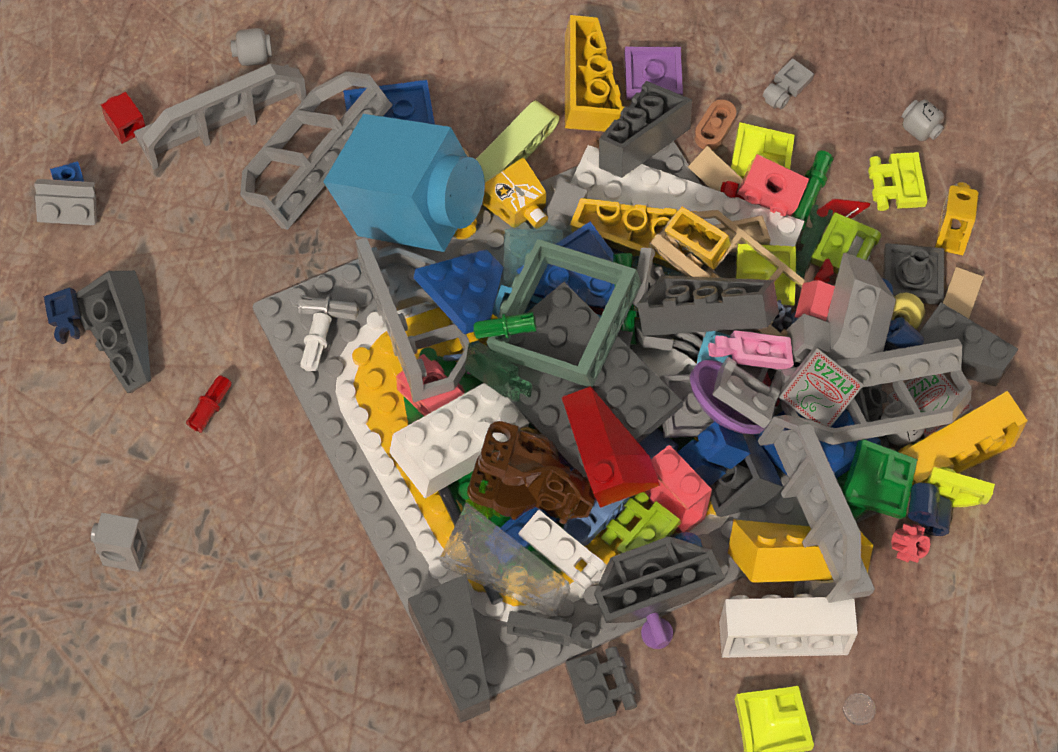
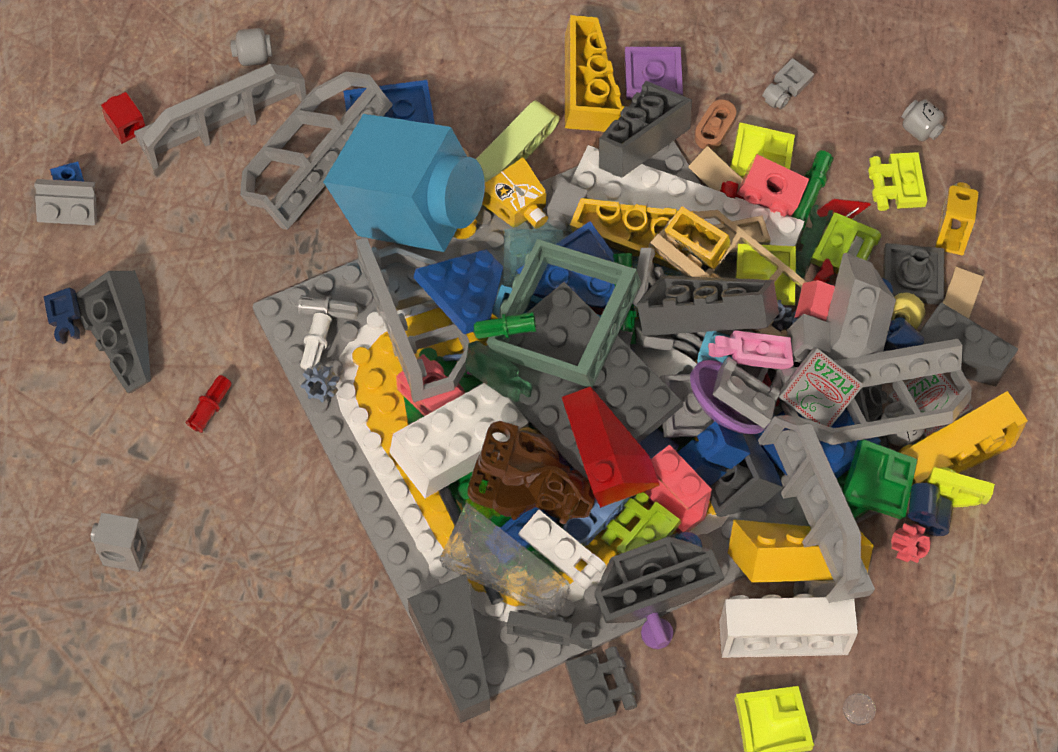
(325, 376): none -> sand blue gear

